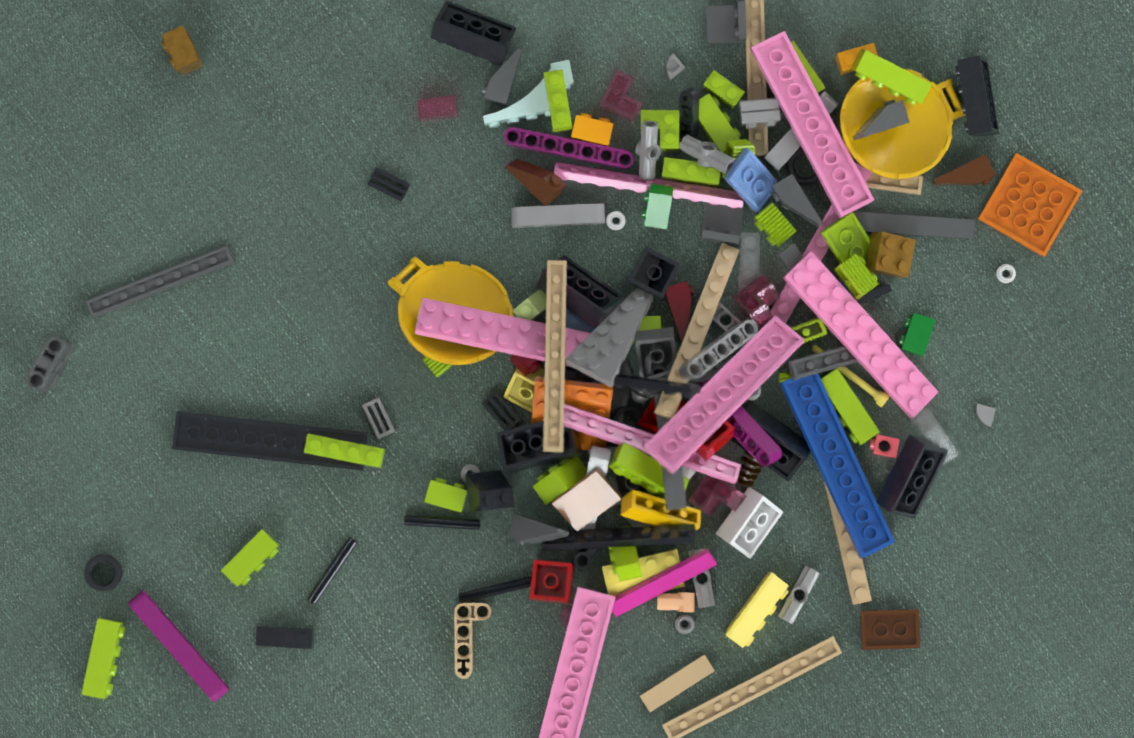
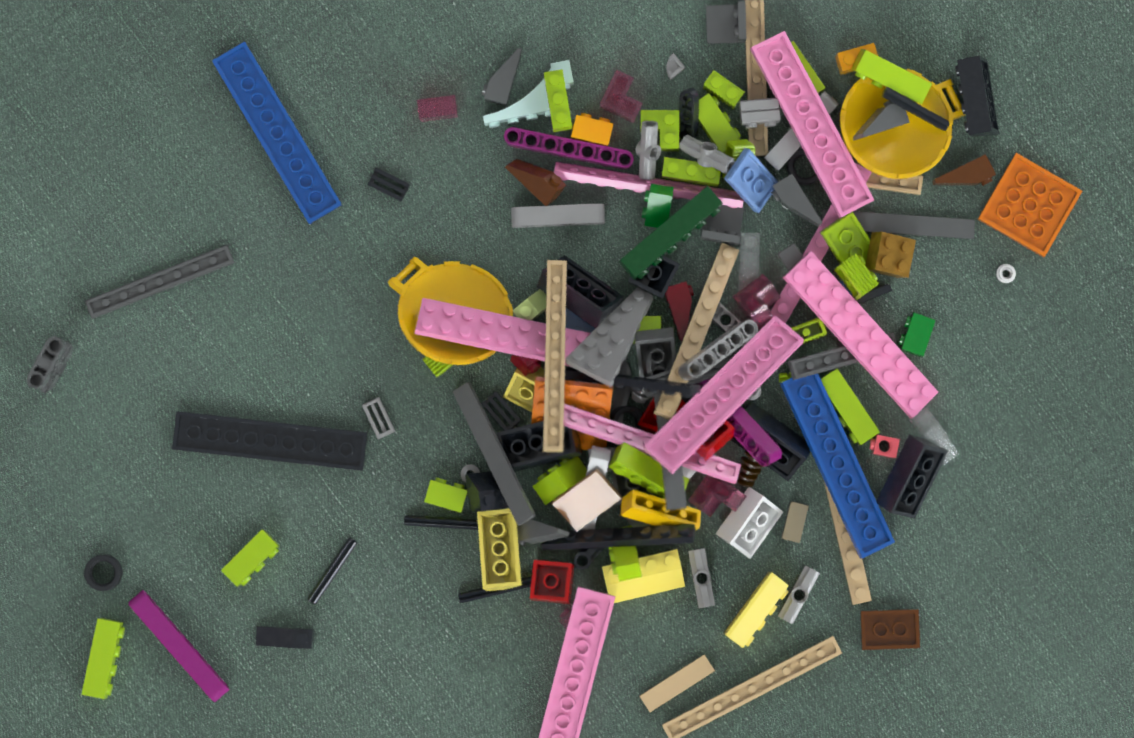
(183, 52): pearl gold brick -> none
(277, 133): none -> blue plate
(344, 451): lime brick -> none
(466, 640): tan beam -> none
(473, 32): black slope -> none
(494, 453): none -> dark grey tile
(498, 550): none -> light yellow slope
(615, 214): white plate -> none
(663, 581): dark pink tile -> none
(670, 233): none -> dark green brick
(681, 602): light nougat piece -> none
(690, 624): light grey plate -> none
(774, 225): lime brick -> none
(794, 522): none -> dark tan slope
(879, 396): light yellow piece -> none
(915, 109): none -> black axle
(985, 414): light grey tile -> none

